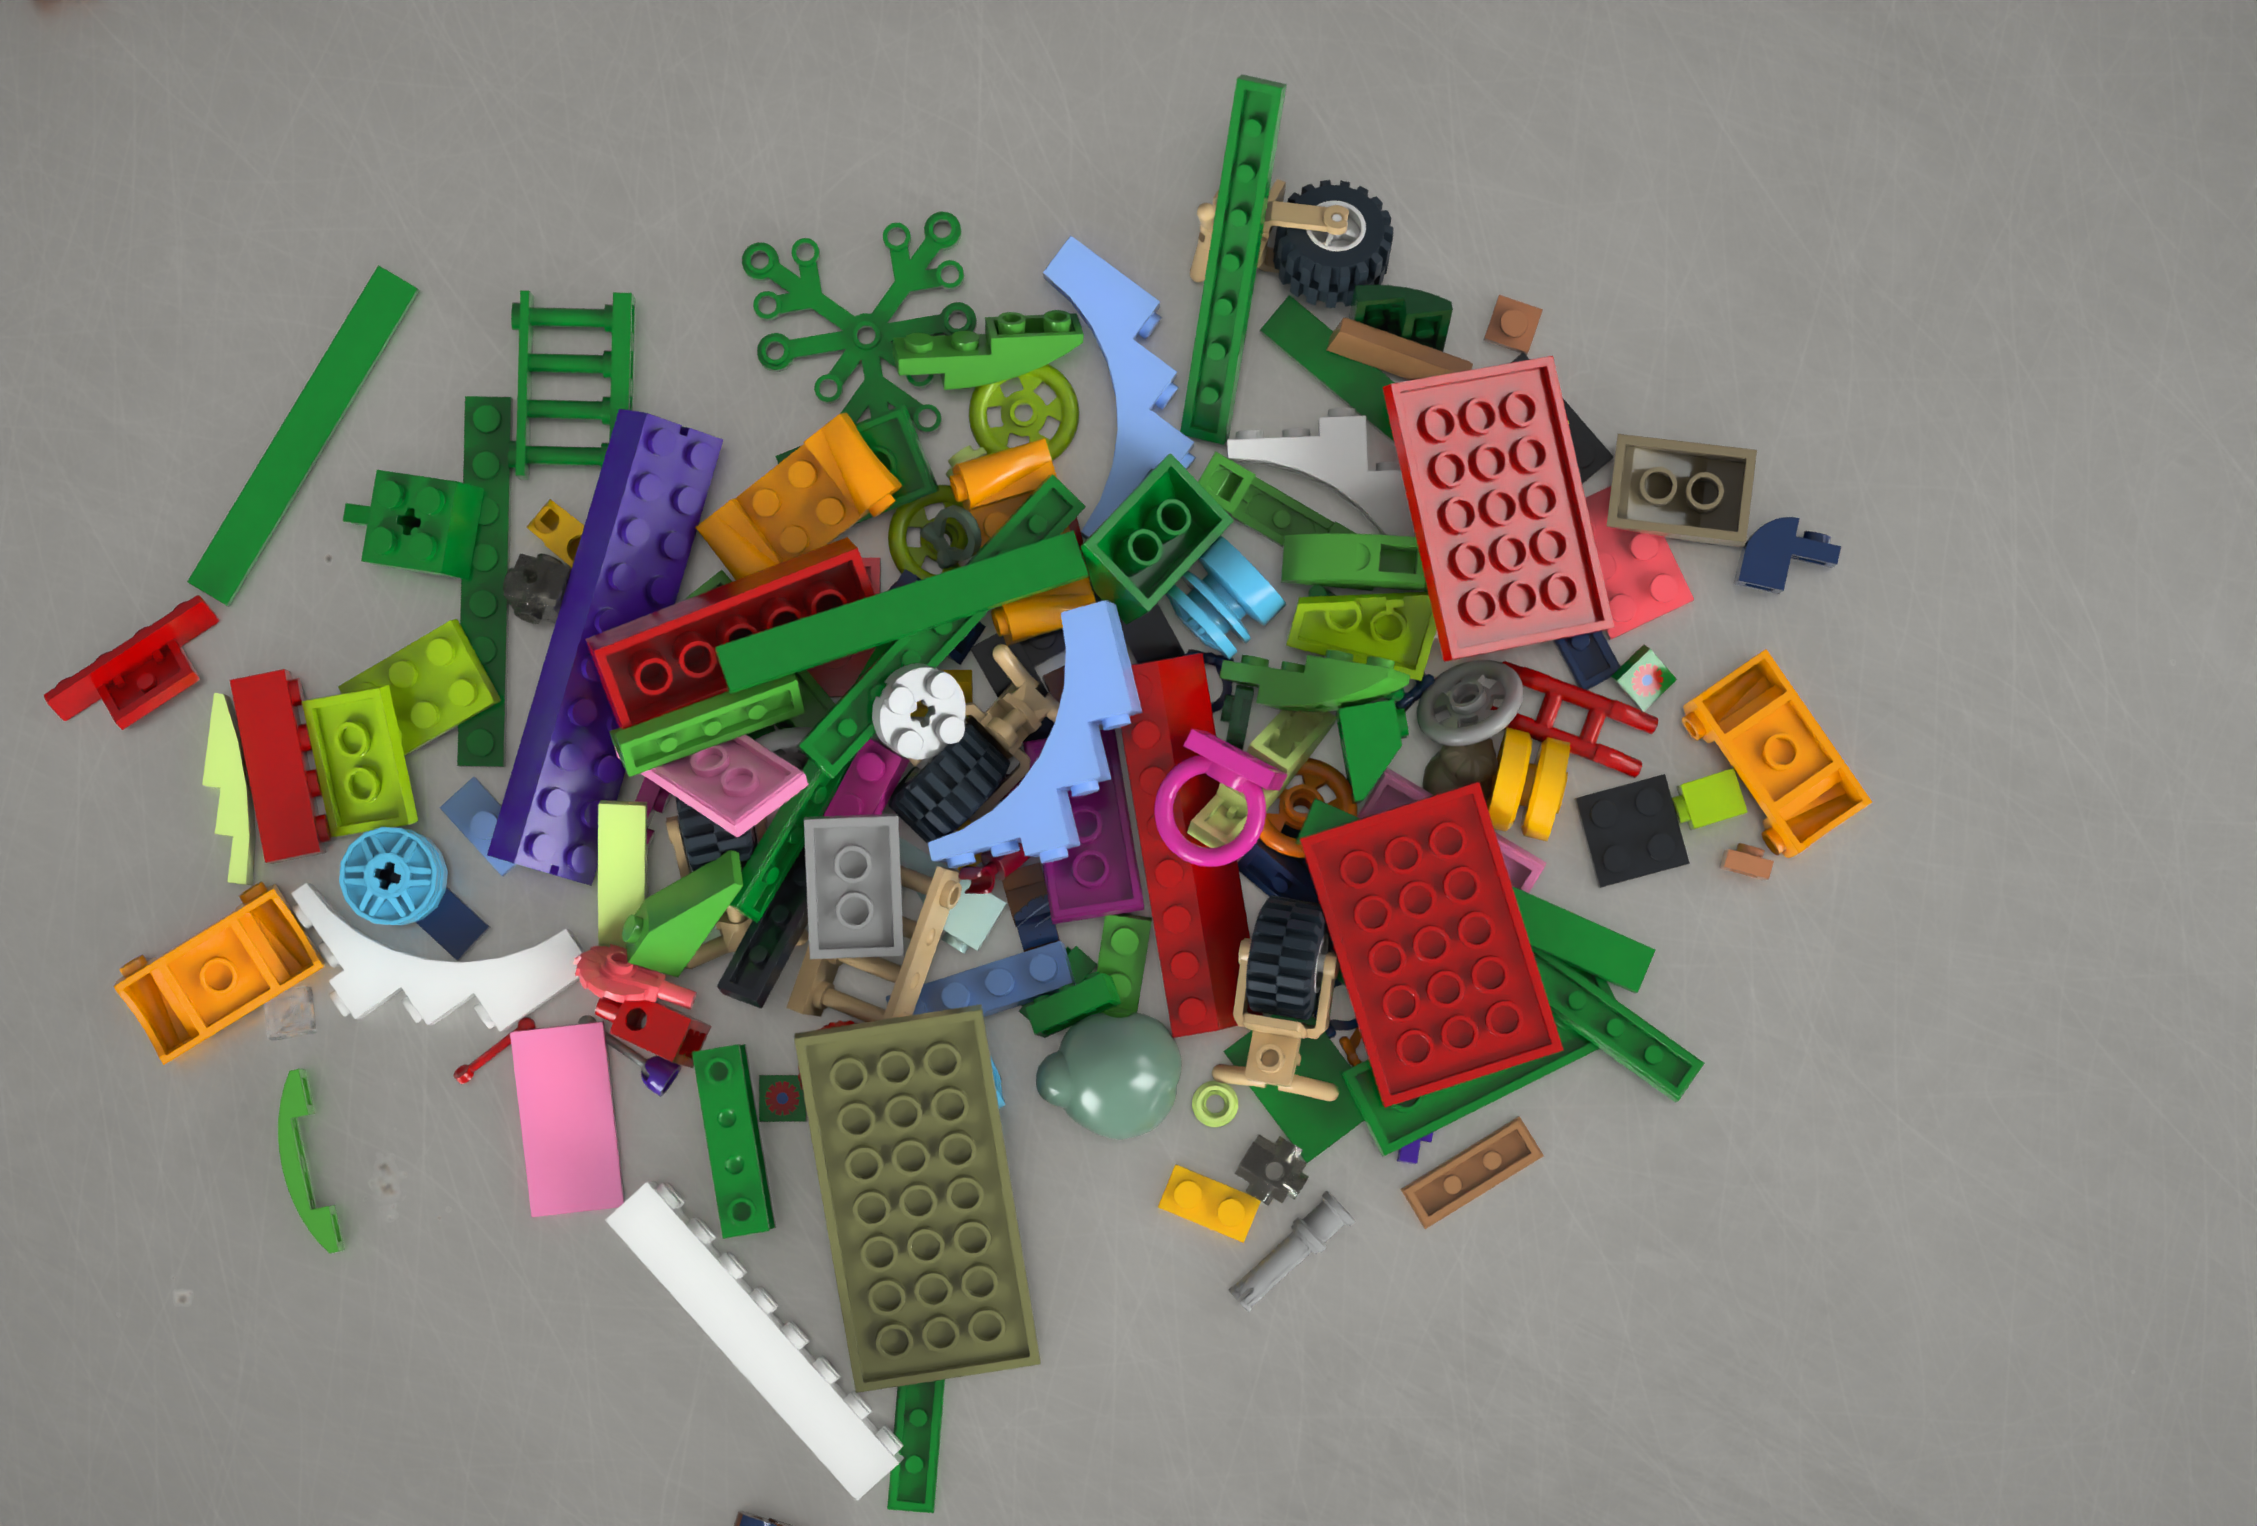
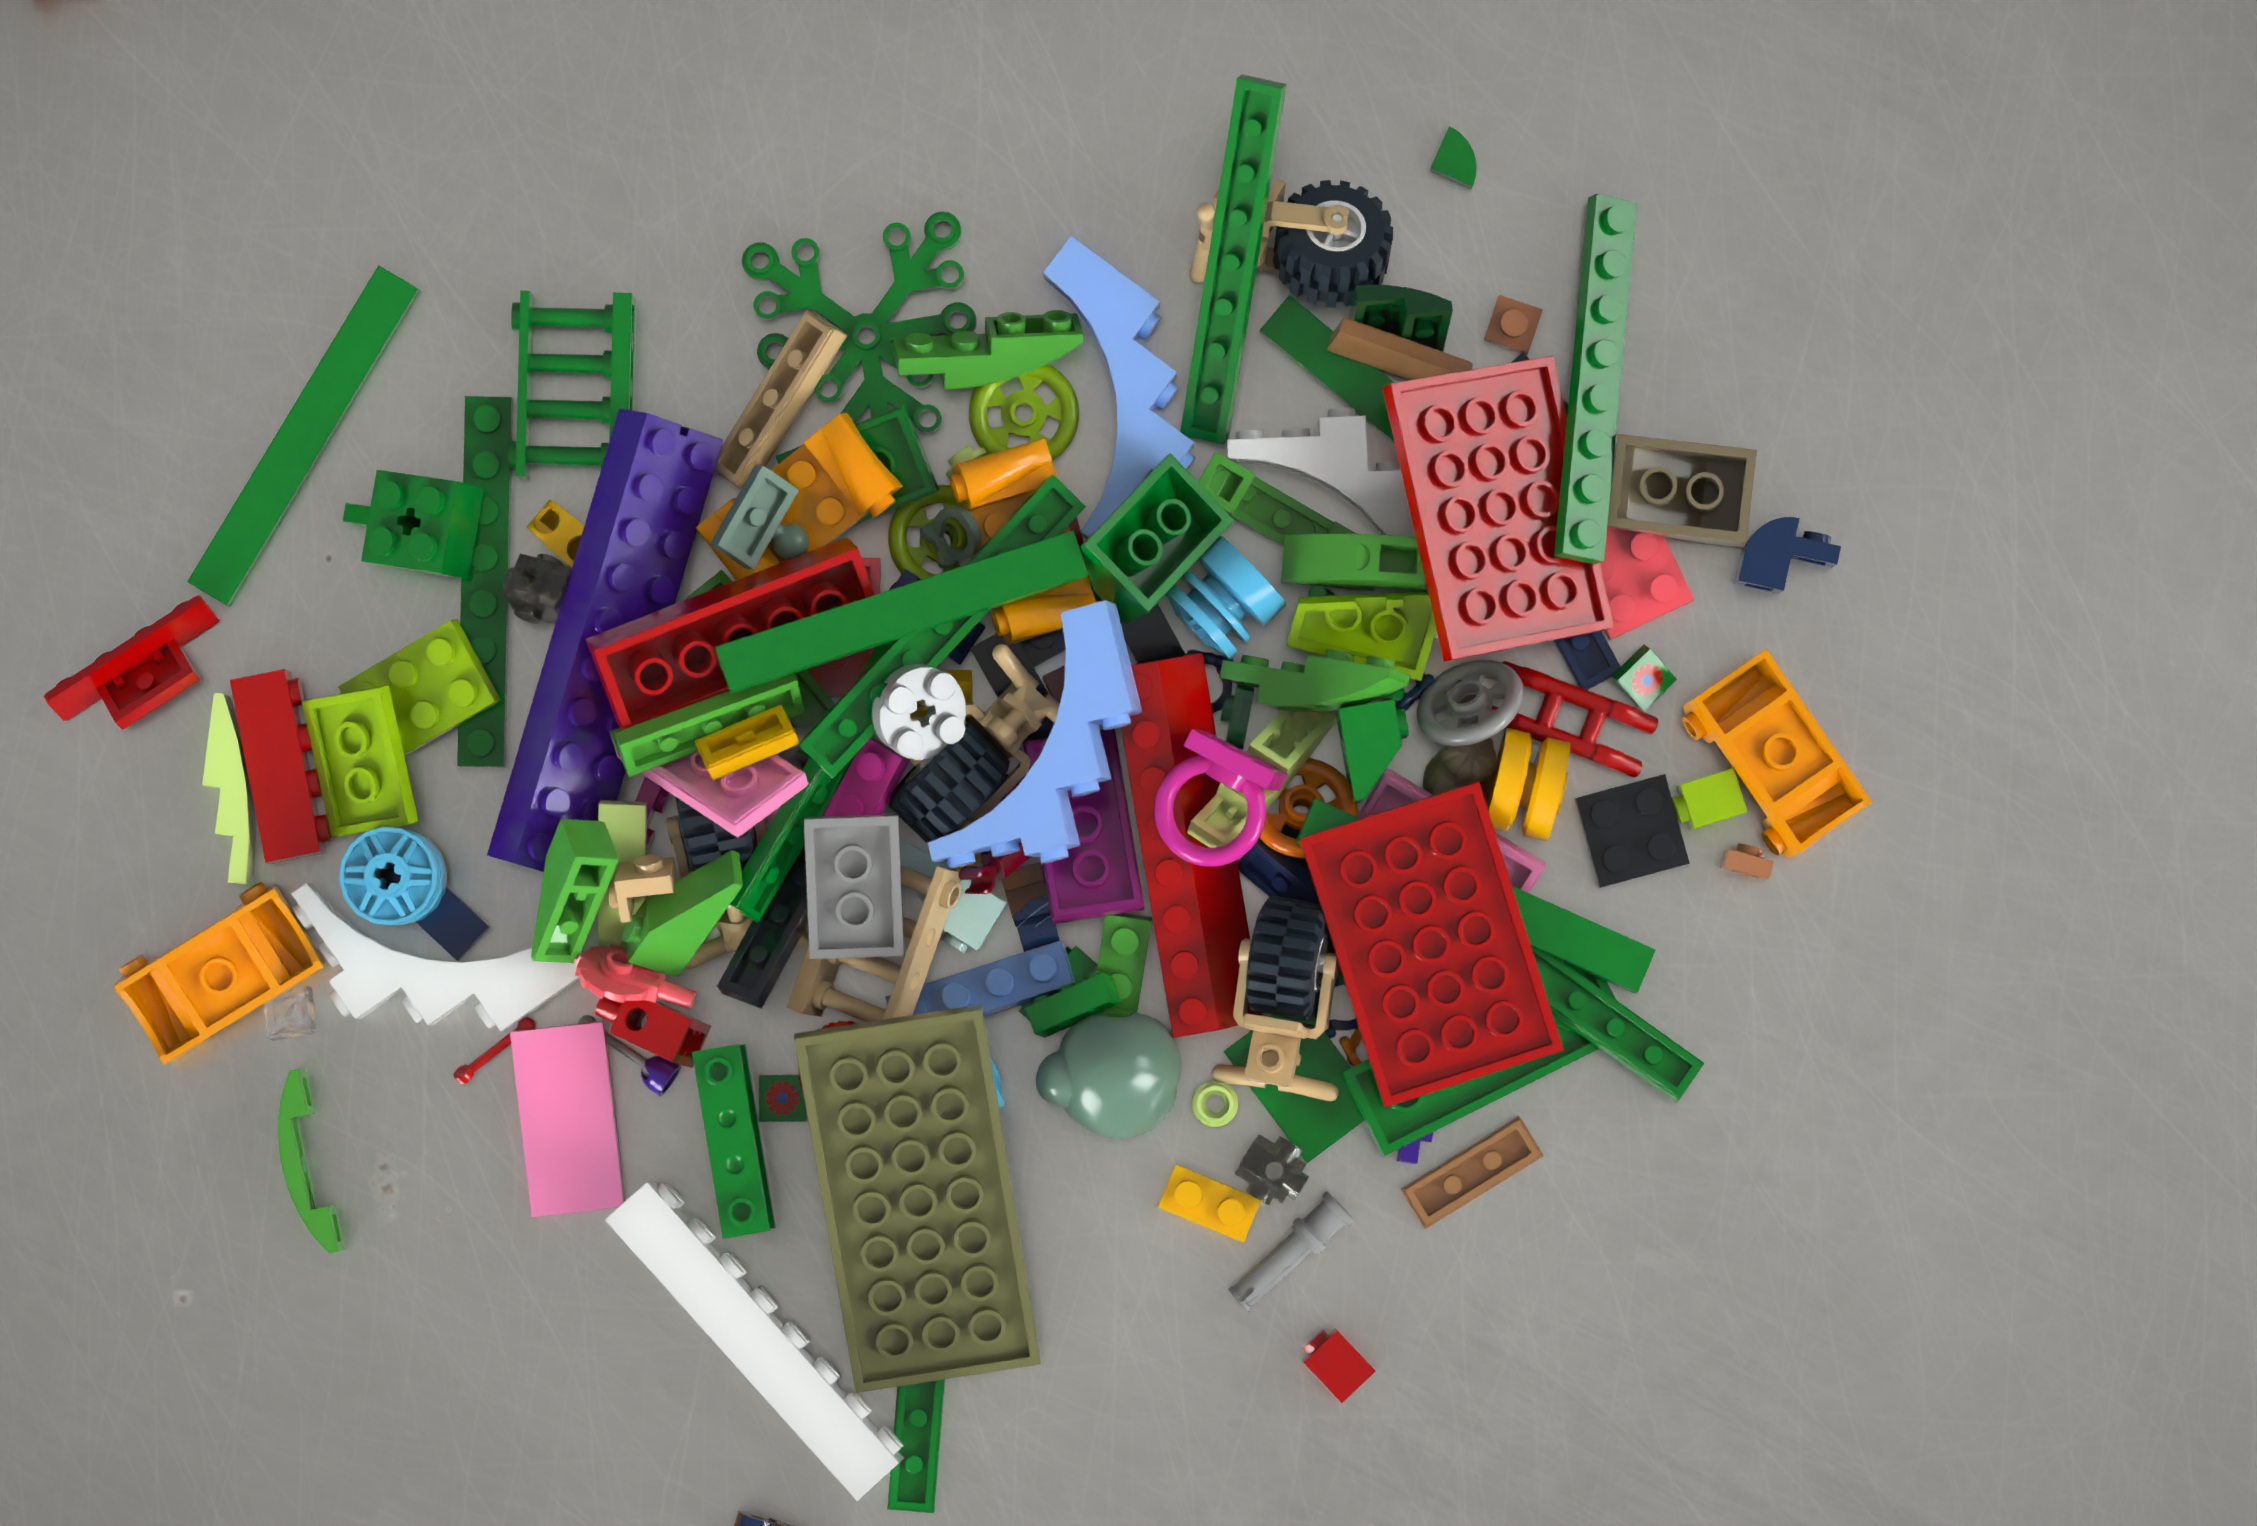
(475, 815): light blue tile -> none
(572, 888): none -> bright green slope
(638, 878): none -> tan bracket
(746, 742): none -> yellow tile
(757, 520): none -> sand green plate
(779, 398): none -> tan brick
(1336, 1363): none -> red brick
(1455, 159): none -> green tile
(1595, 379): none -> plate

